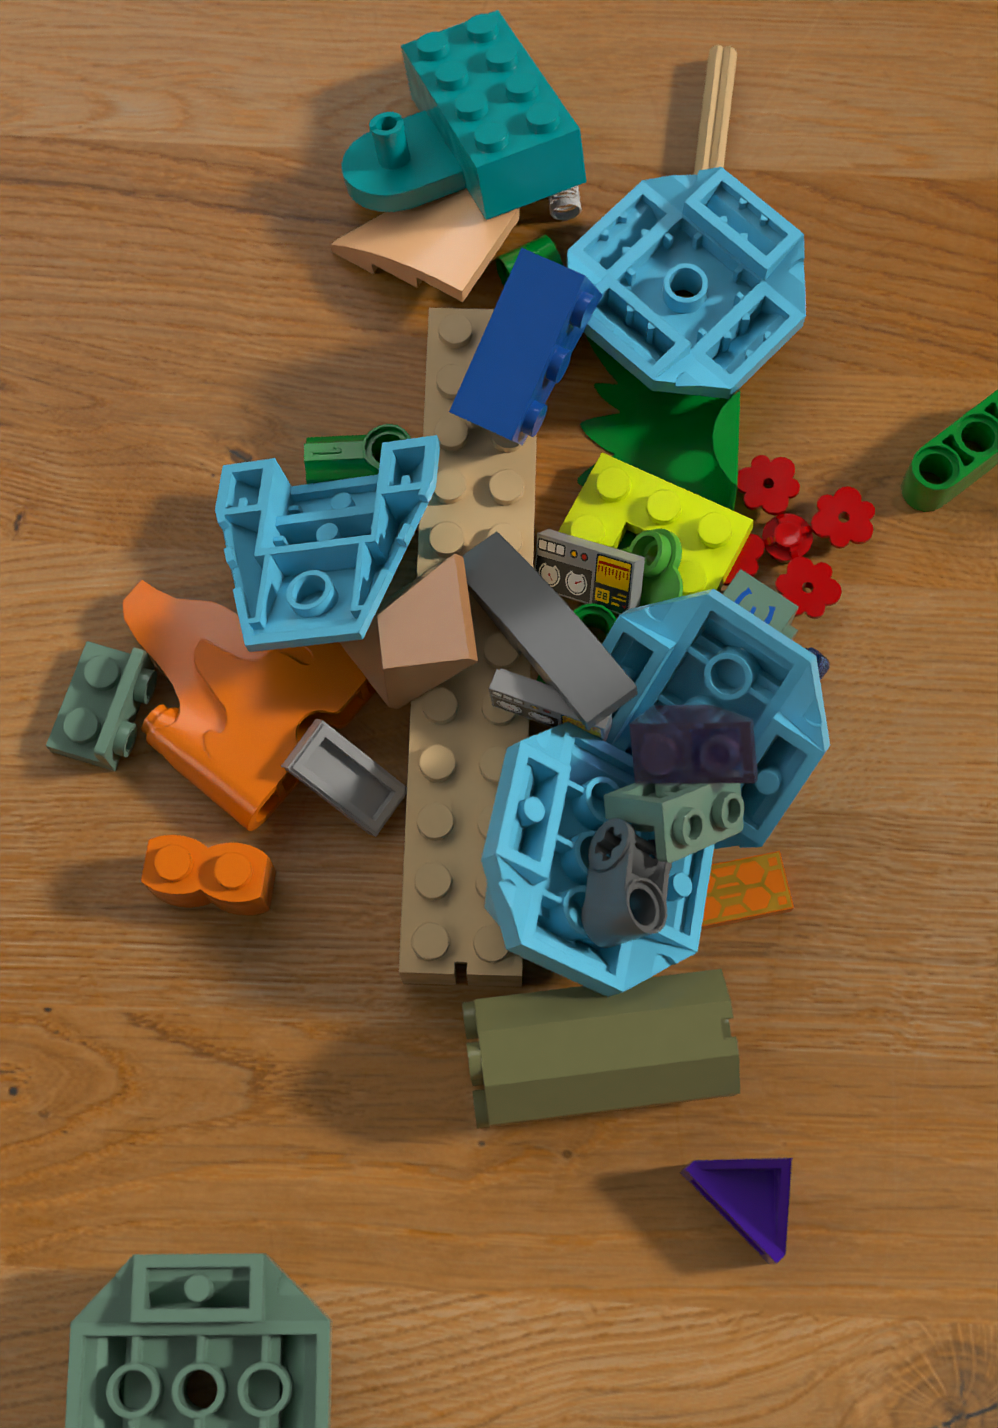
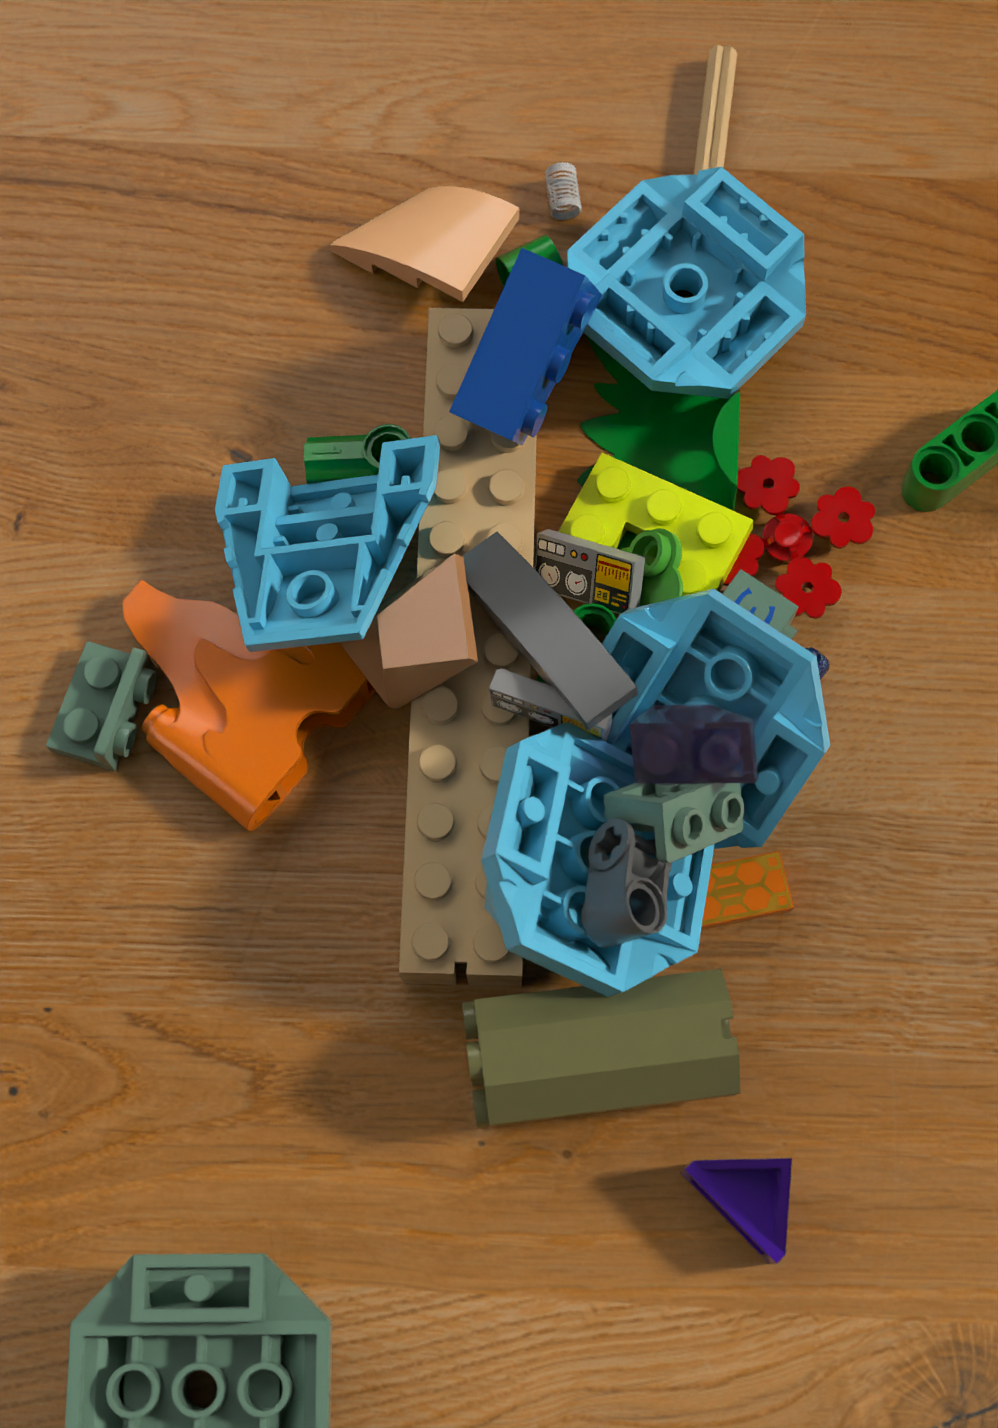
(194, 875): orange brick -> none
(345, 777): light grey tile -> none
(480, 126): teal brick -> none

